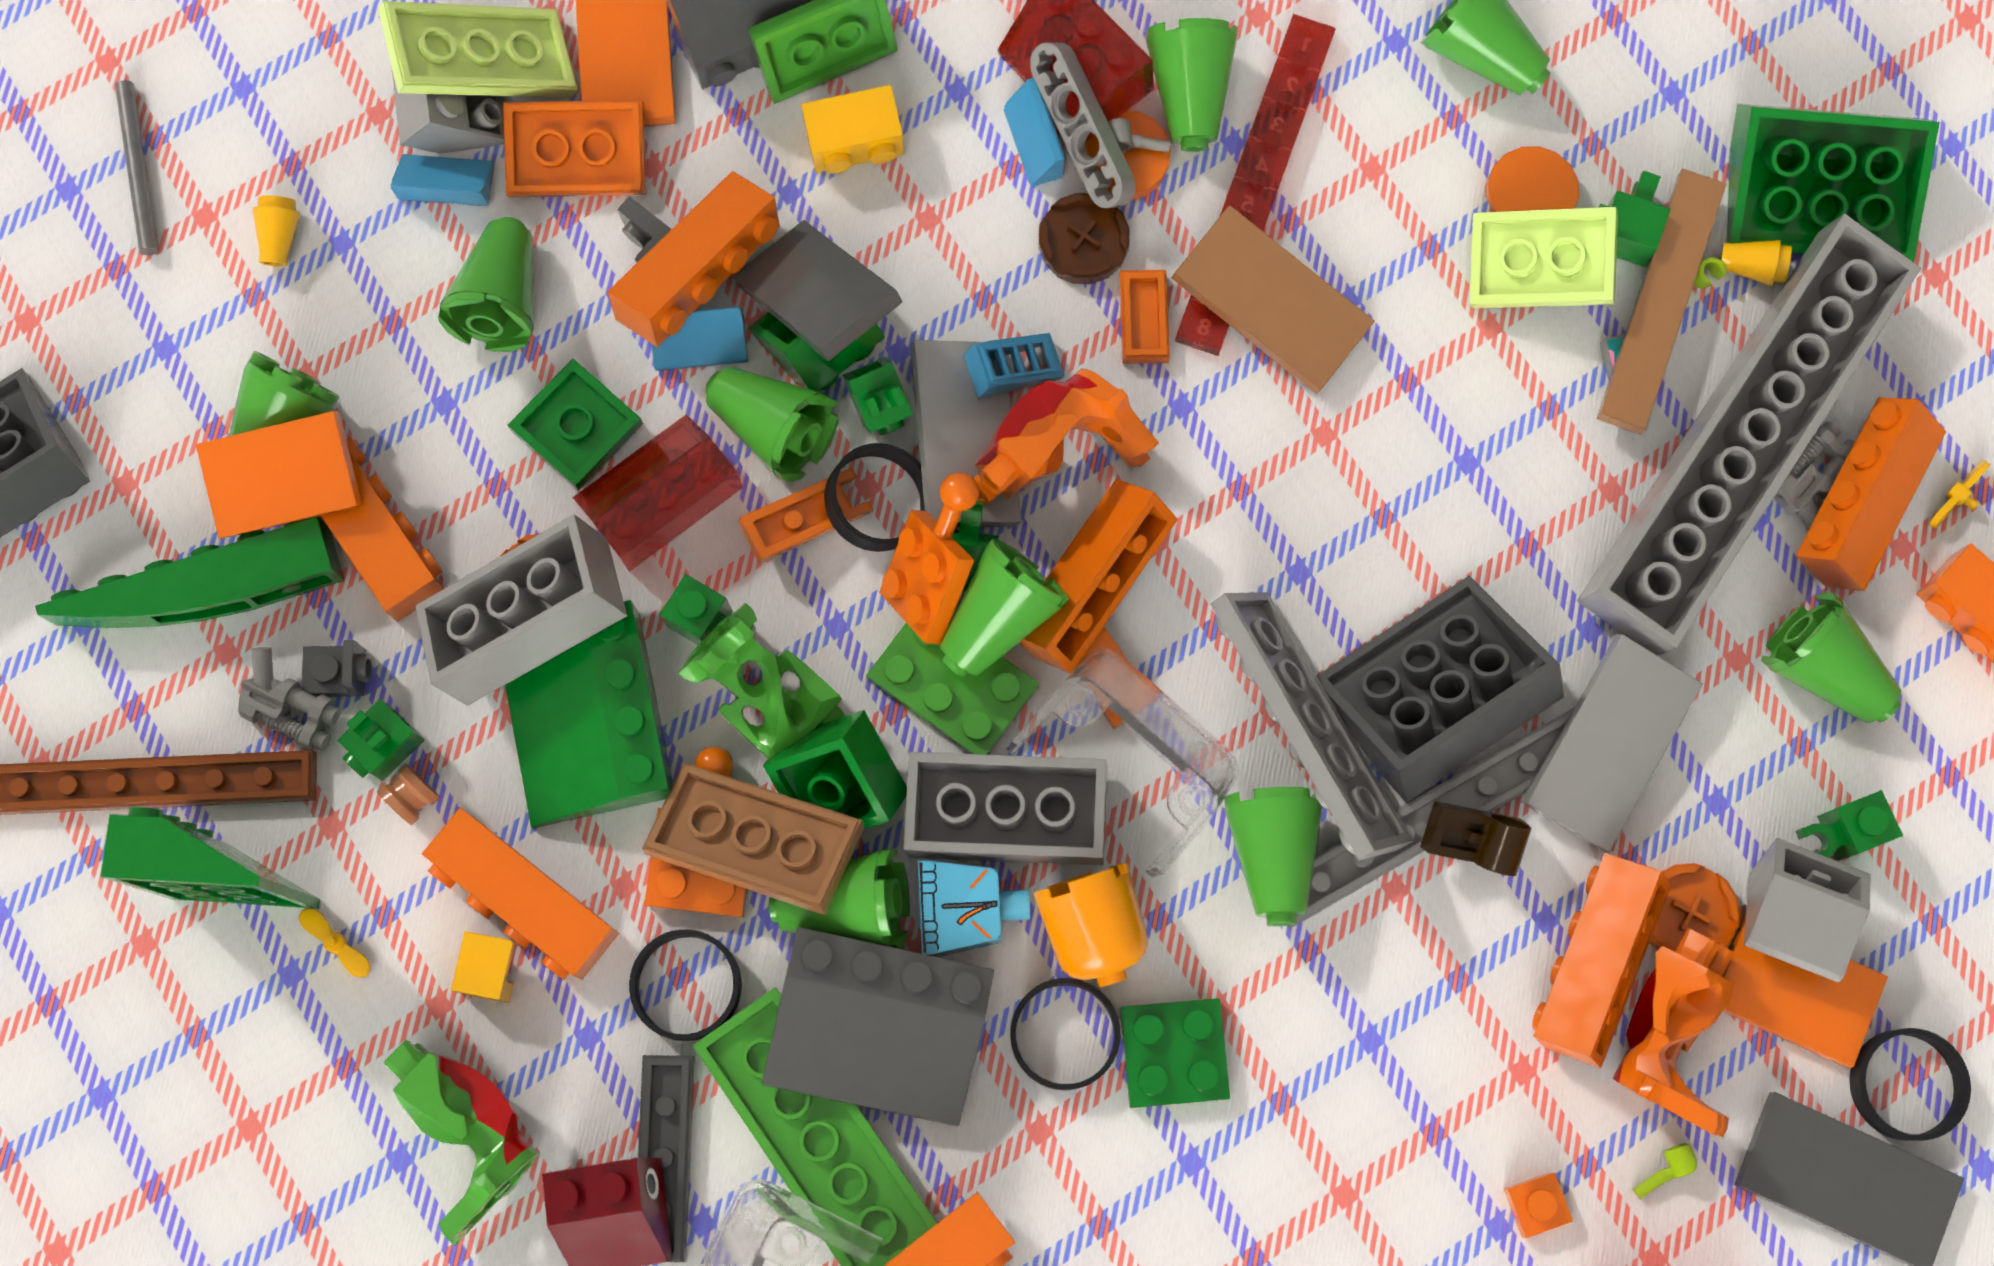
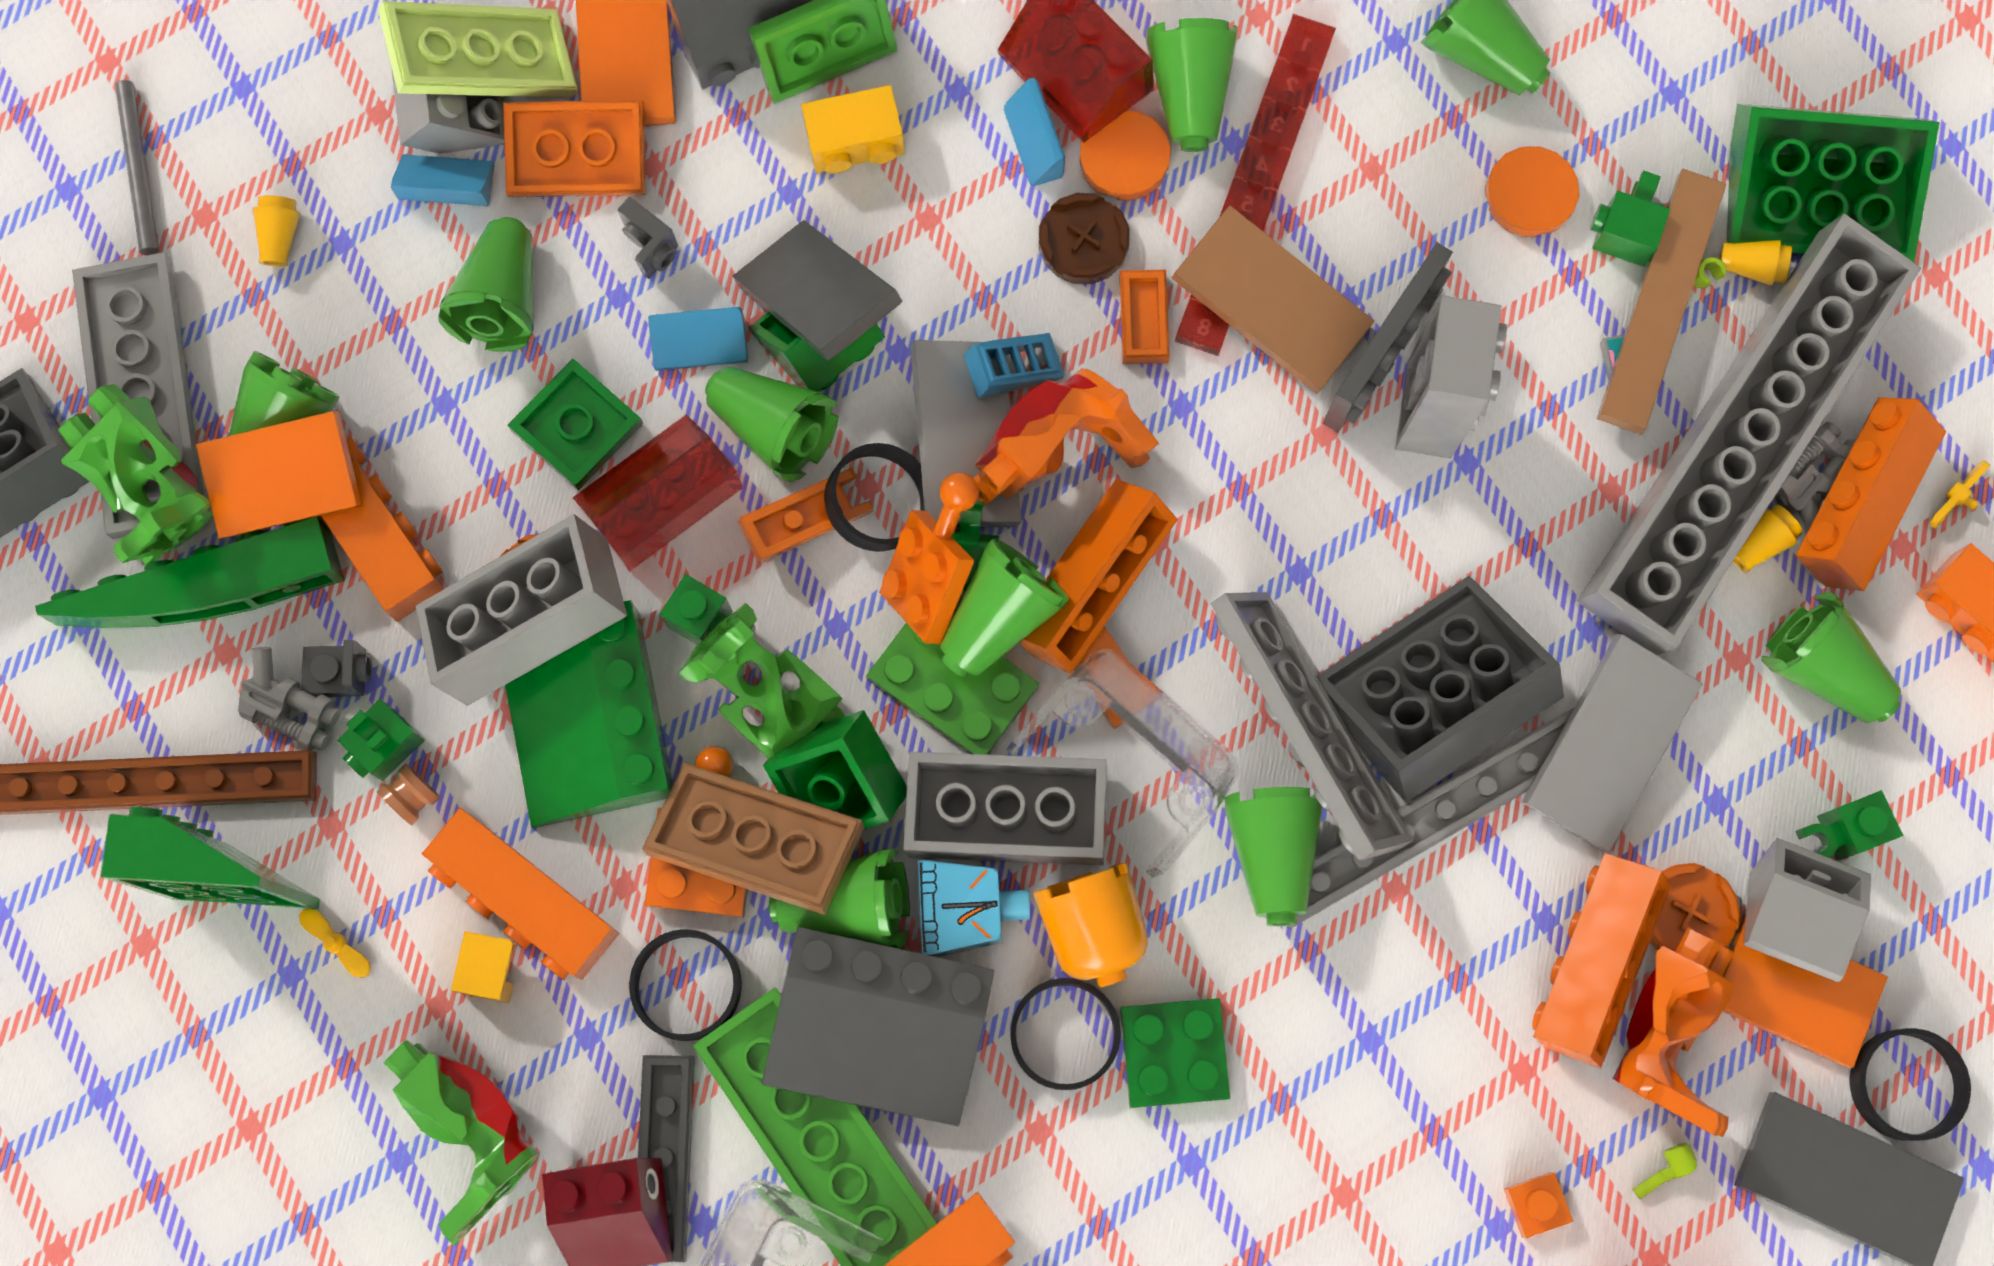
(121, 457): none -> bright green hips
(136, 343): none -> light grey plate
(694, 259): orange brick -> none
(878, 396): green brick -> none
(1076, 129): light grey beam -> none
(1126, 140): light grey hand -> none
(1390, 339): none -> dark grey plate
(1450, 376): none -> light grey brick
(1476, 836): dark brown plate -> none
(1544, 258): yellowish green plate -> none
(1771, 536): none -> yellow cone

